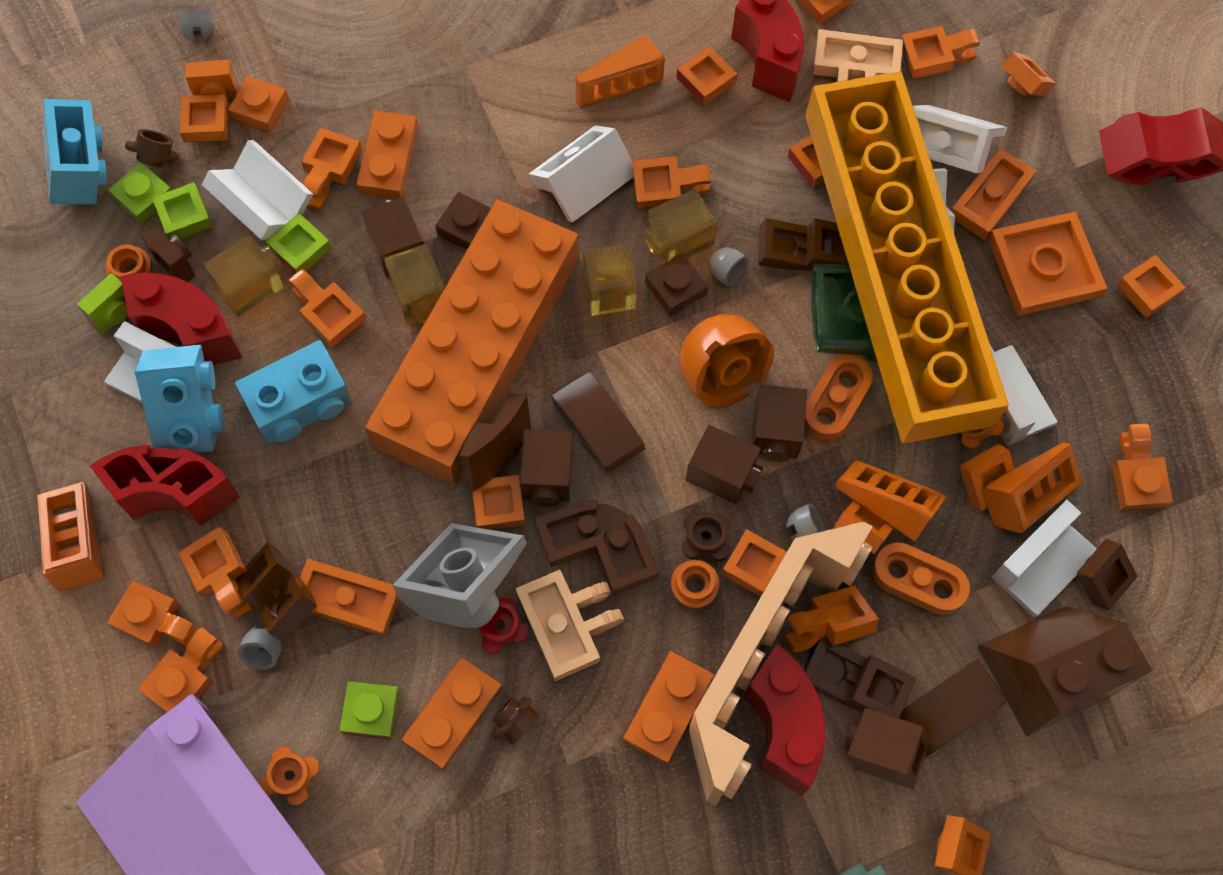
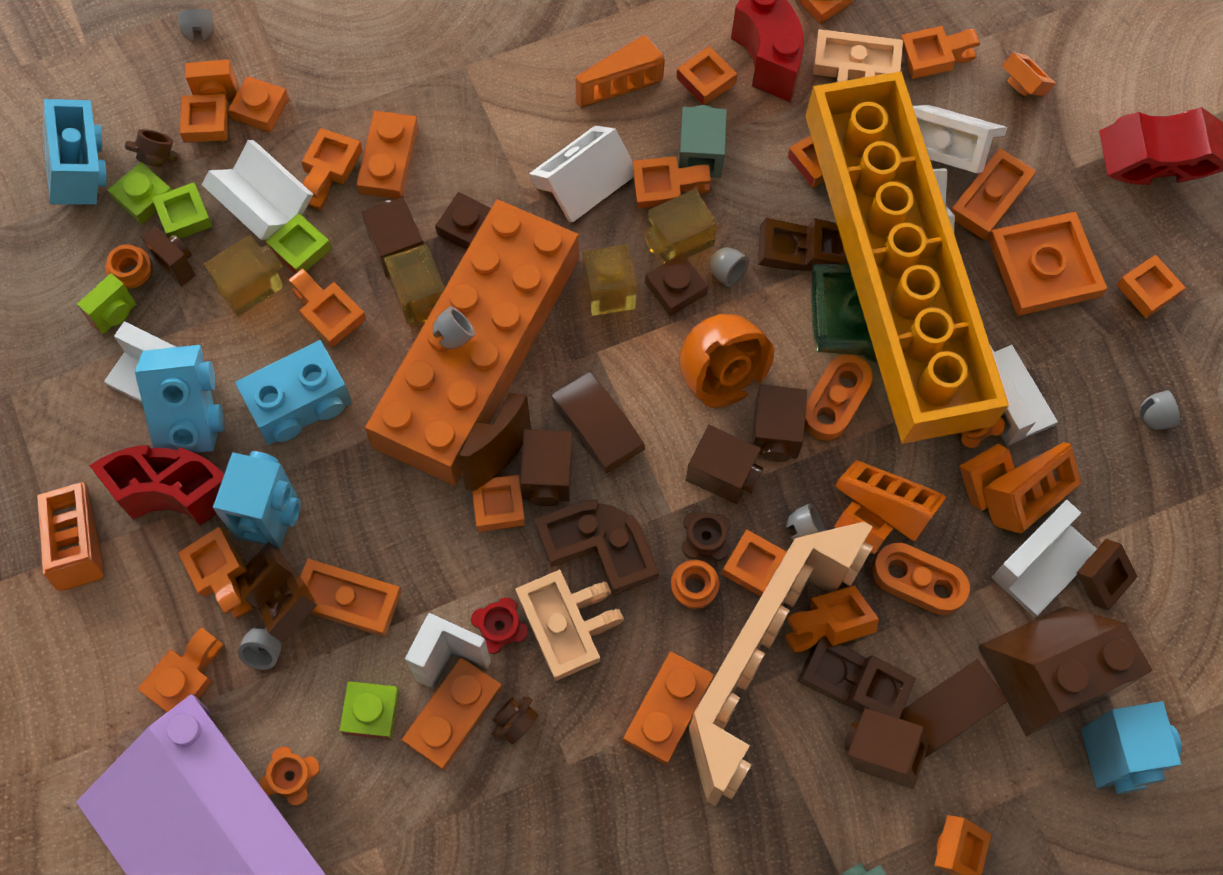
(149, 615): orange plate -> none
(179, 314): red brick -> none
(257, 499): none -> medium azure brick
(436, 643): none -> white panel
(454, 328): none -> light grey hinge
(459, 575): light grey slope -> none
(703, 138): none -> sand green brick
(790, 719): red brick -> none
(1132, 747): none -> medium azure brick
(1139, 479): orange plate -> none
(1160, 411): none -> light grey hinge

